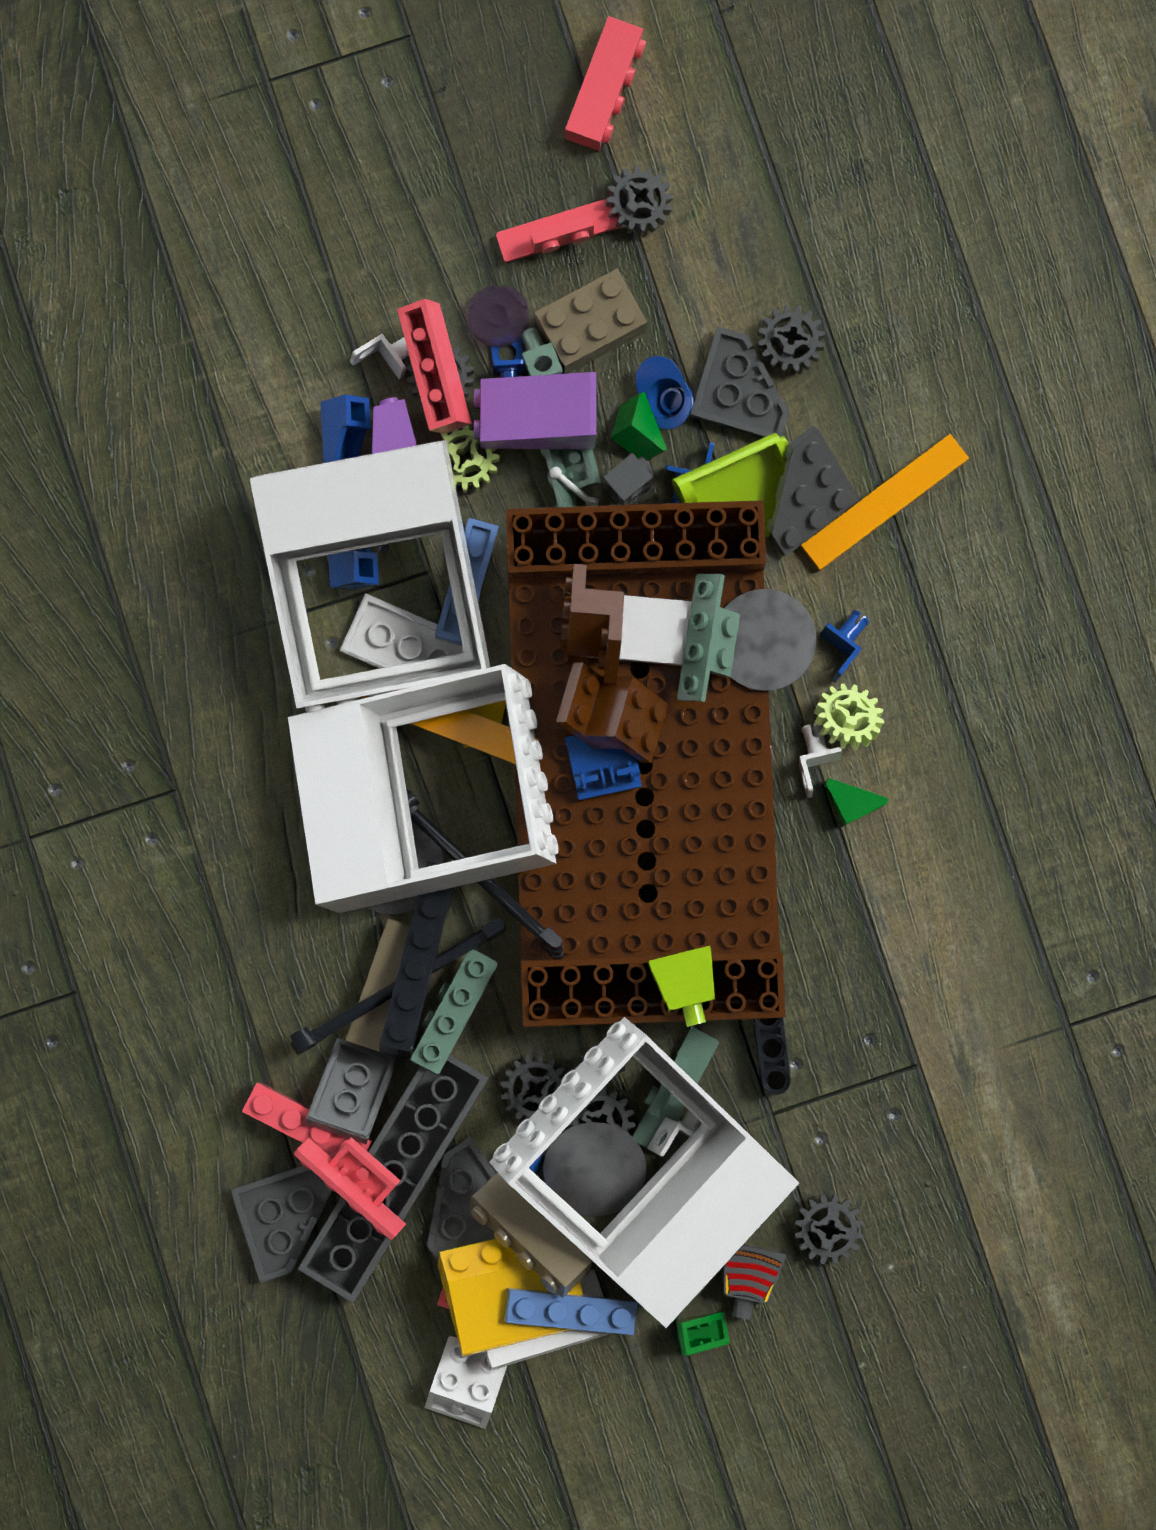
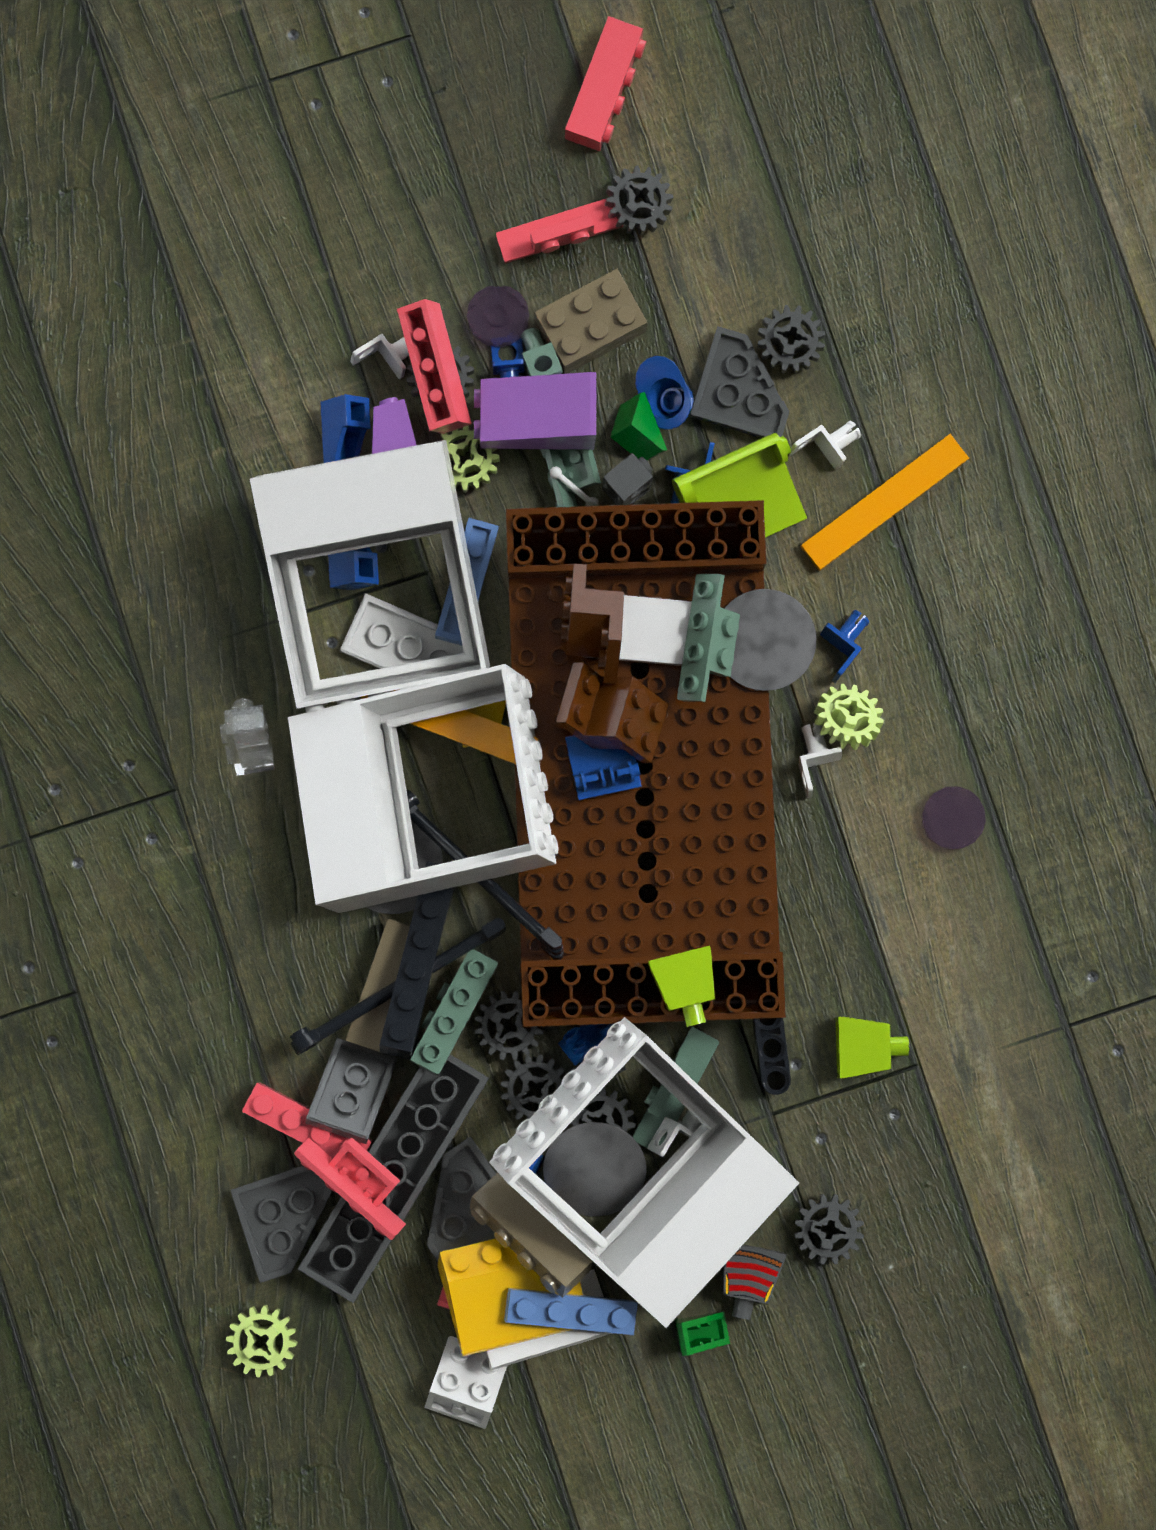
(248, 738): none -> clear brick
(271, 1353): none -> yellowish green gear
(496, 1016): none -> dark grey gear
(582, 1039): none -> blue hinge
(808, 492): dark grey plate -> none
(830, 443): none -> white bracket
(852, 802): green slope -> none
(865, 1046): none -> lime torso
(953, 818): none -> clear purple tile

